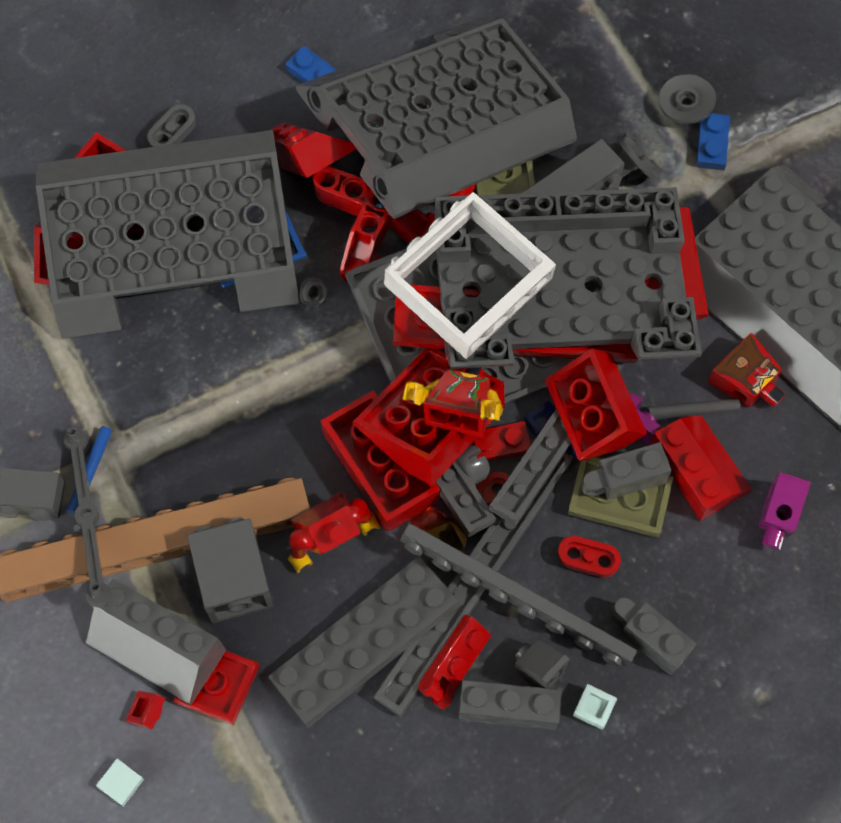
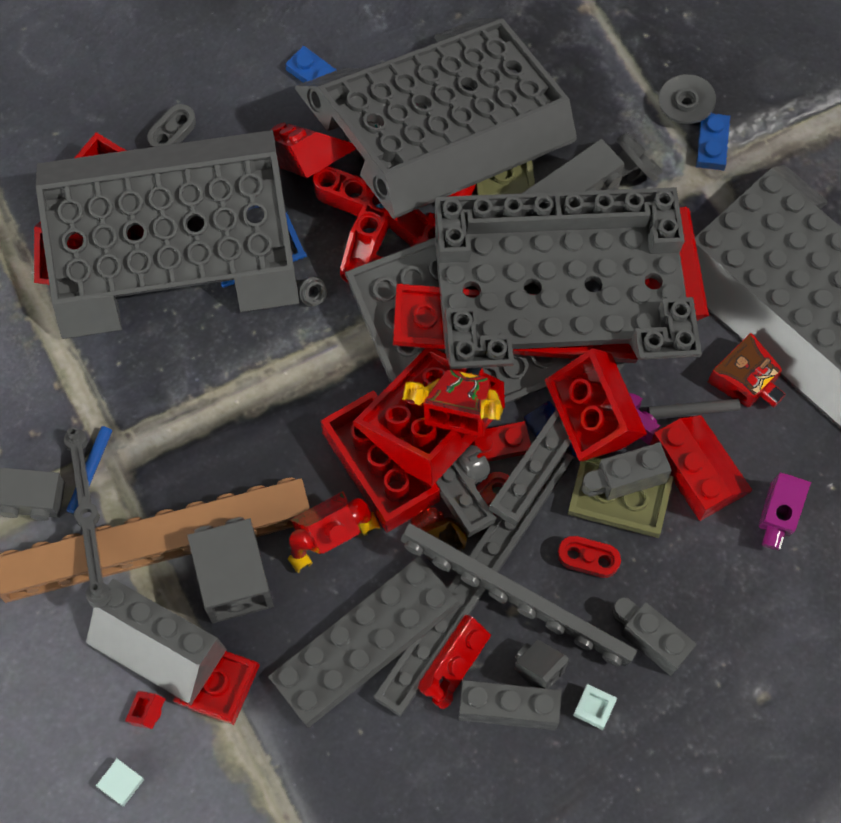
(441, 230): white window -> none

